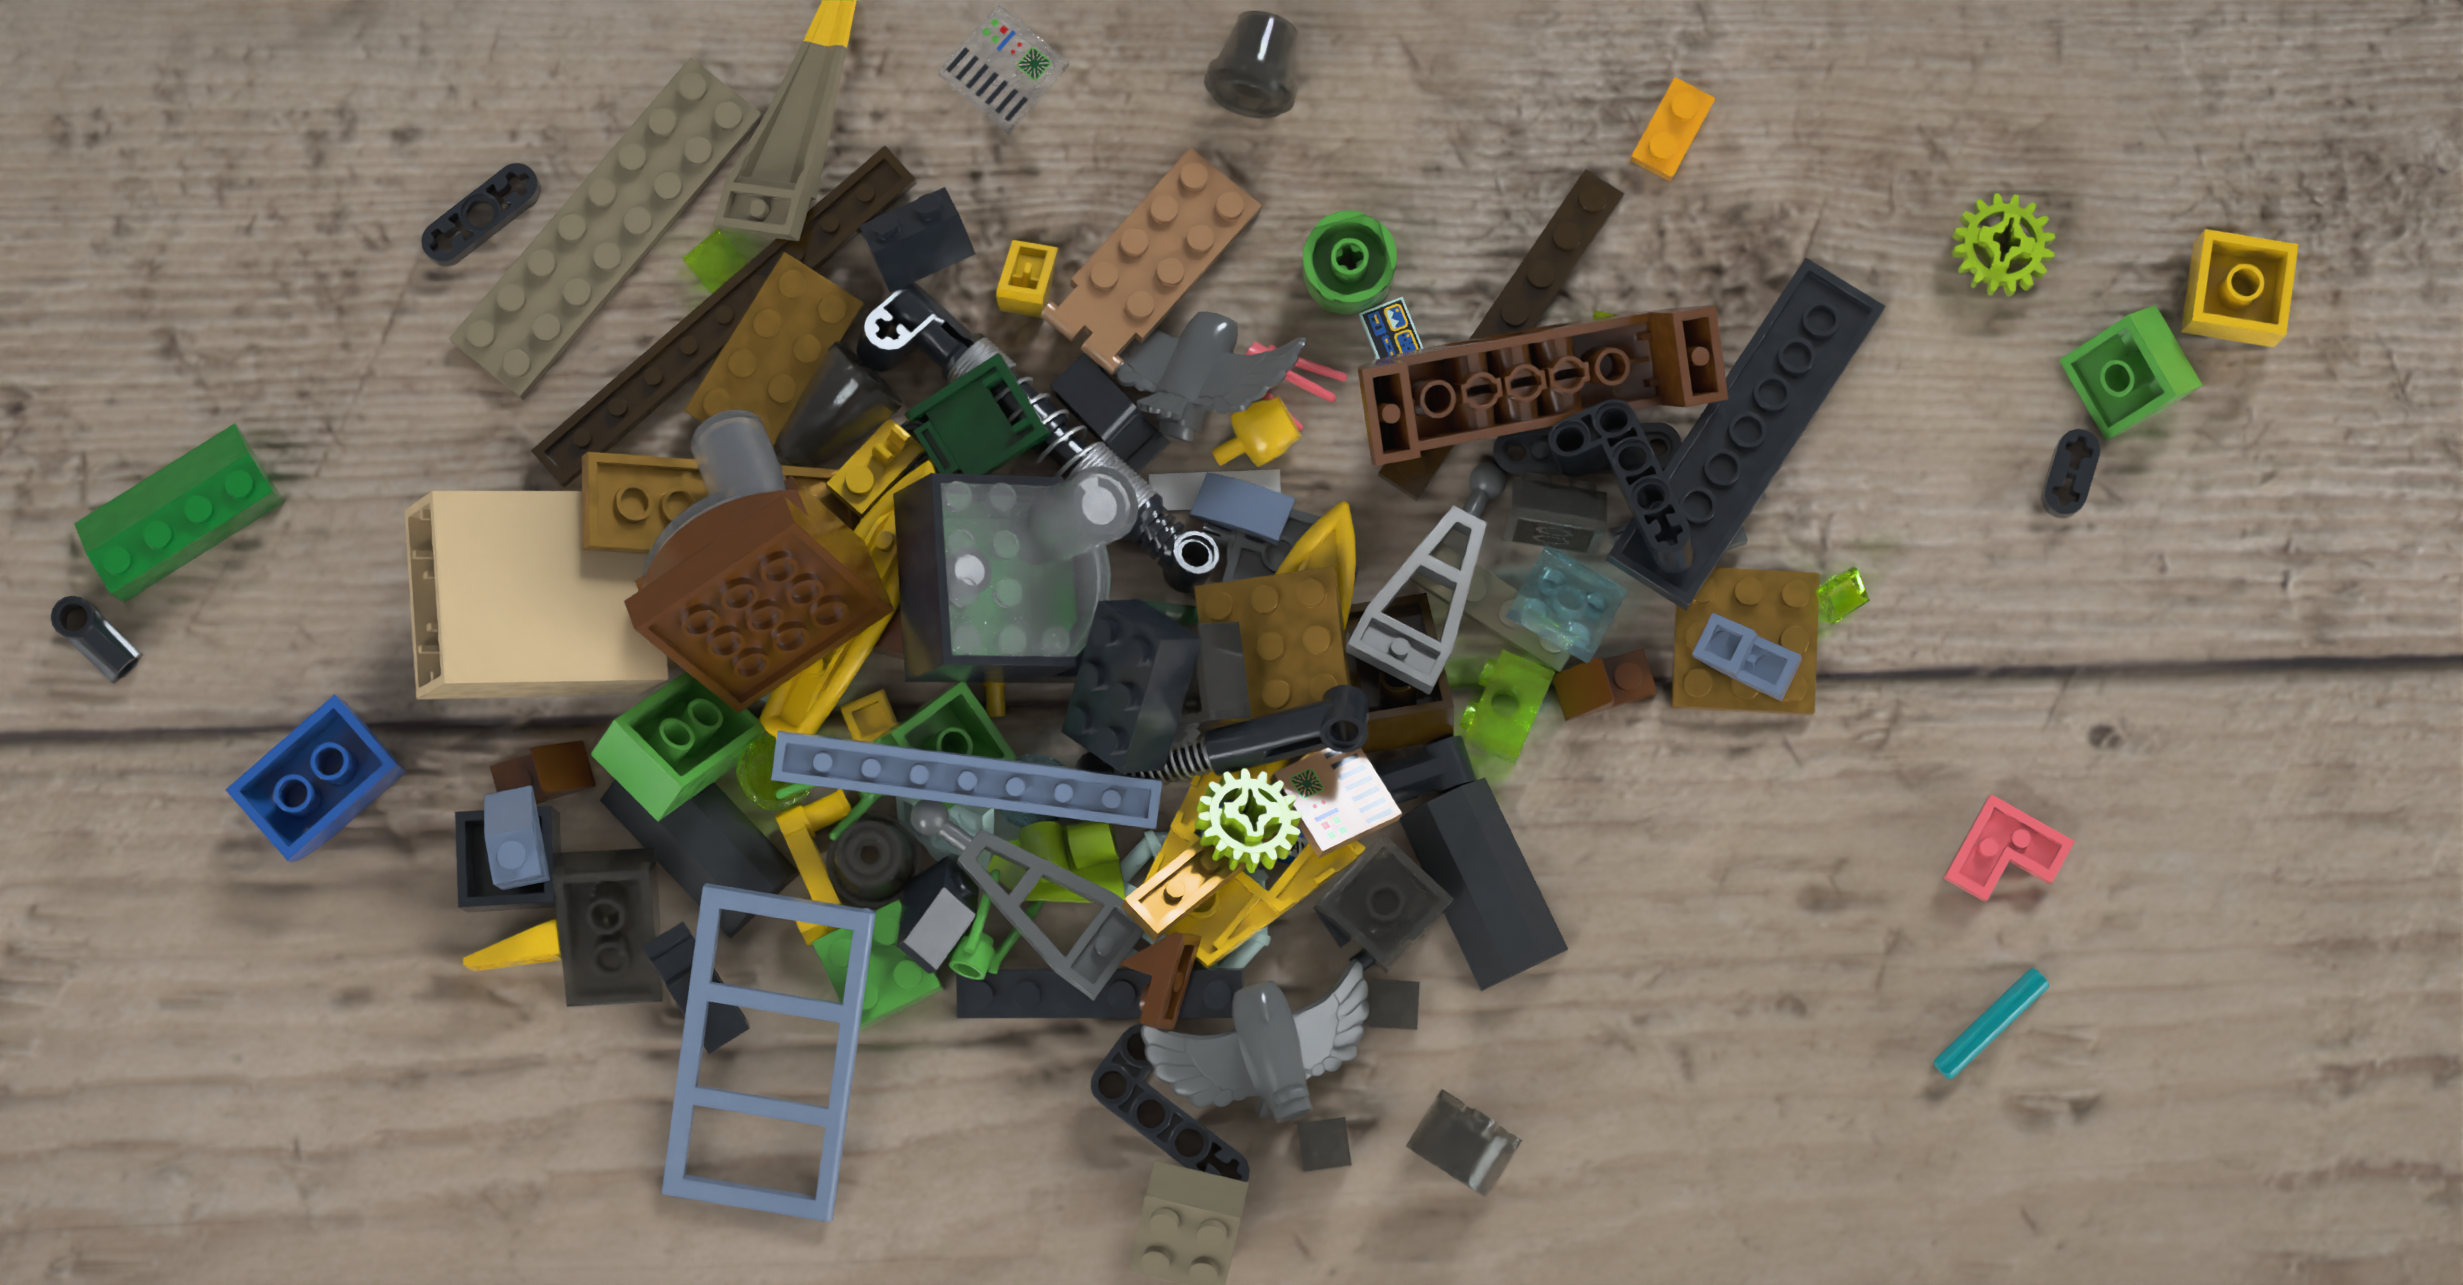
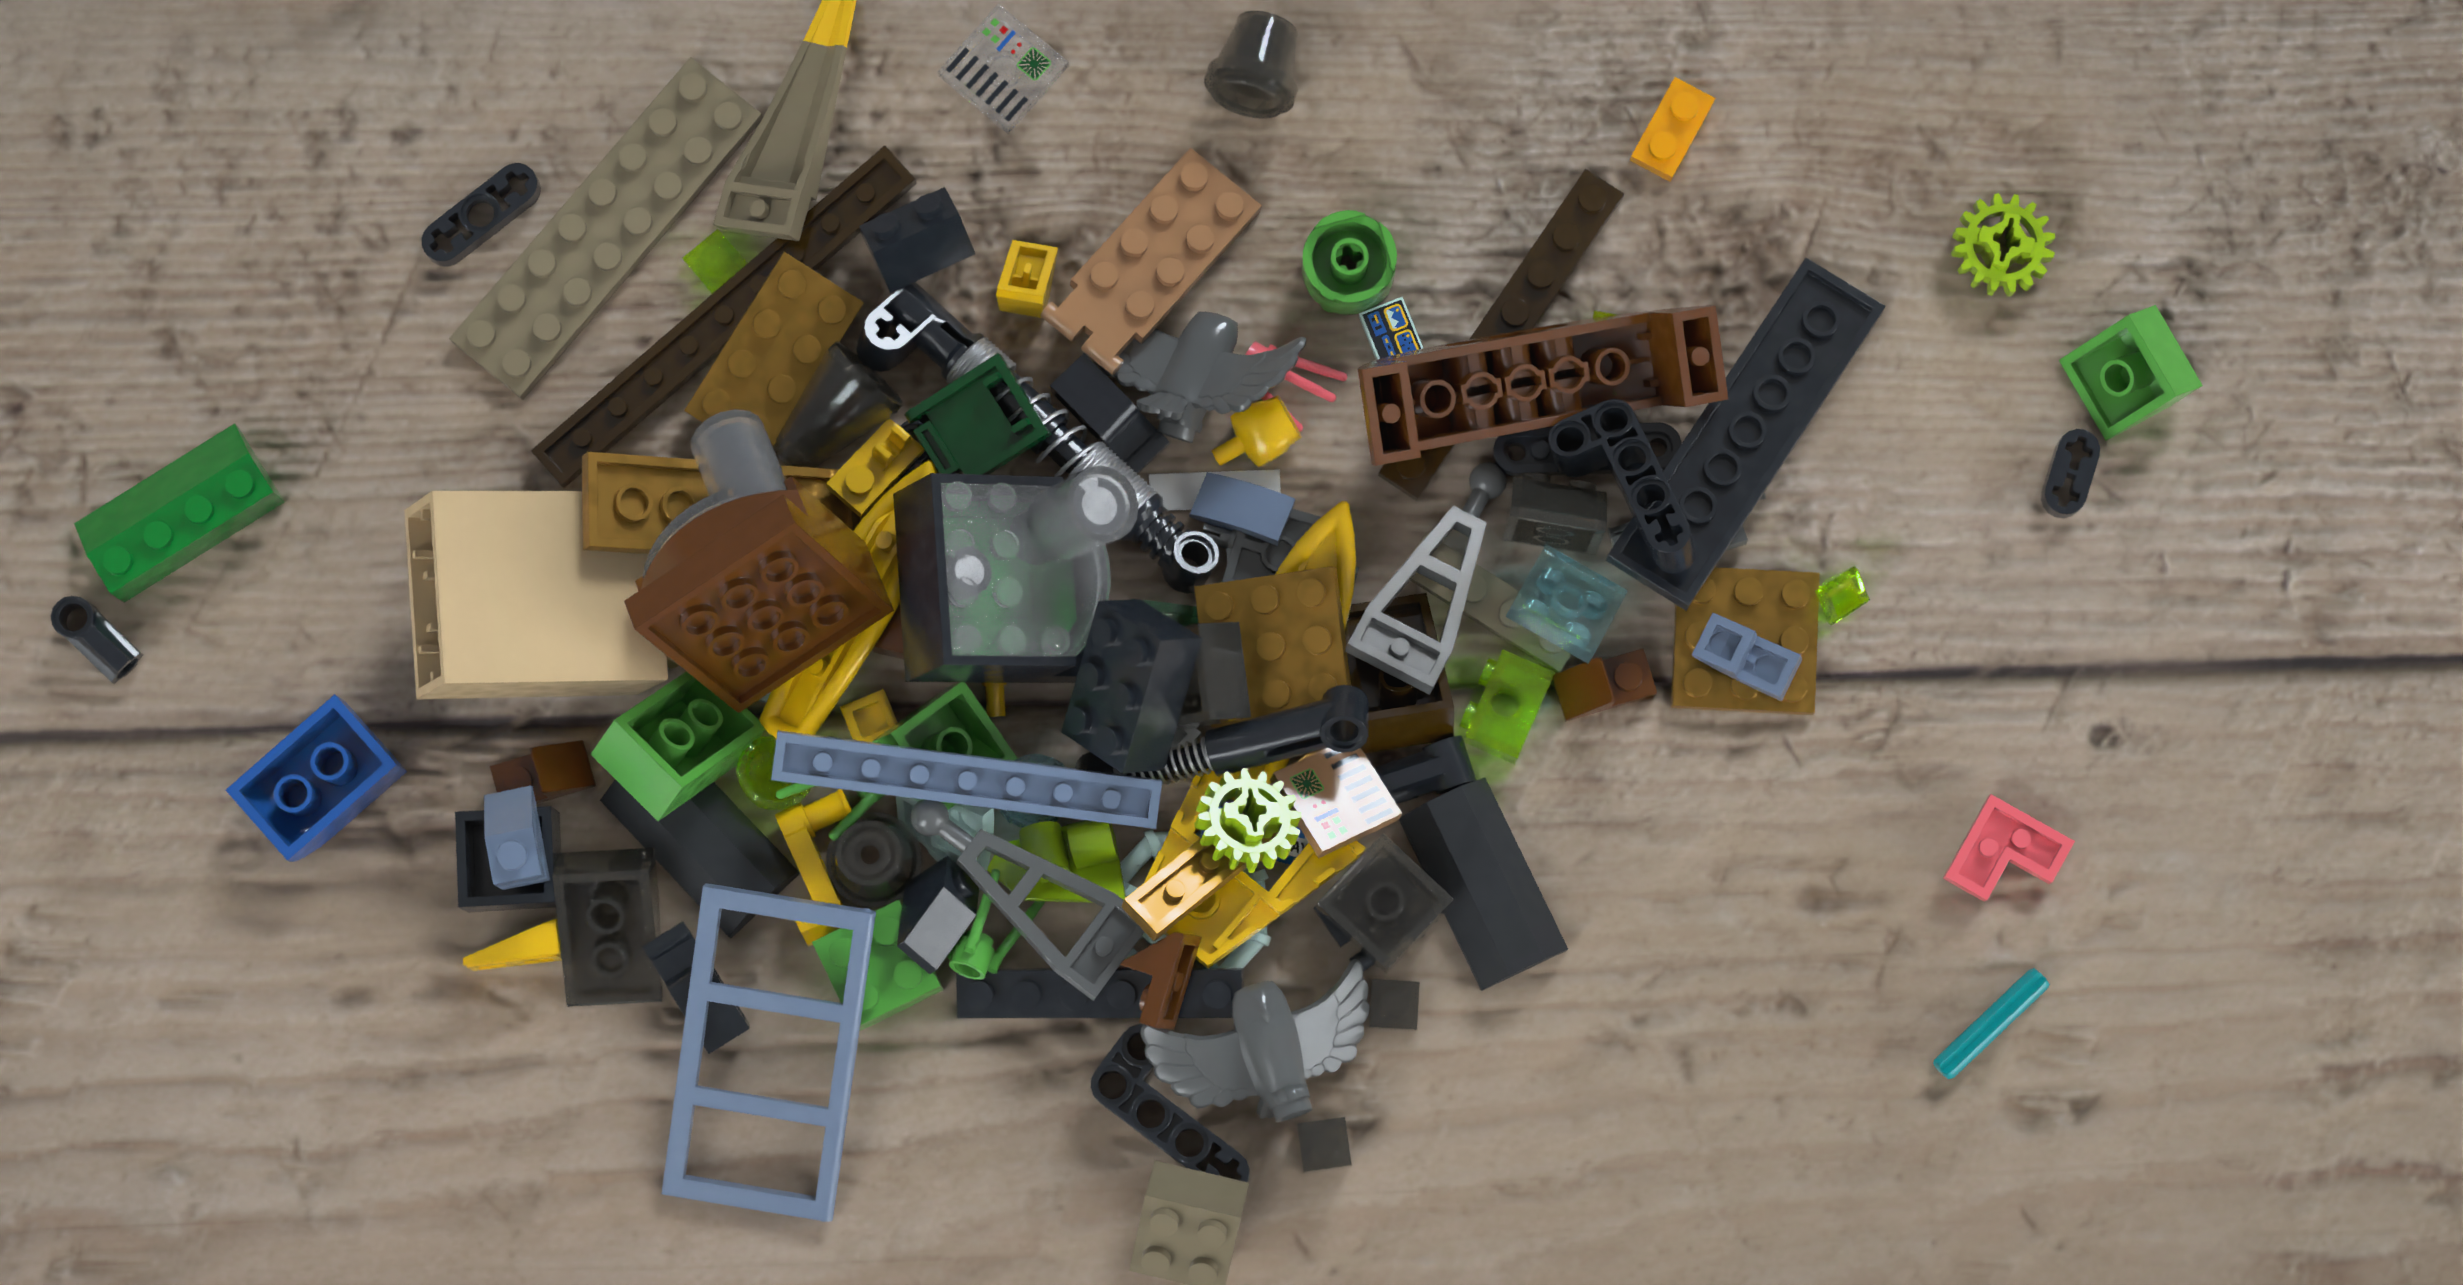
(1463, 1143): clear smoke brick -> none
(2239, 288): yellow brick -> none

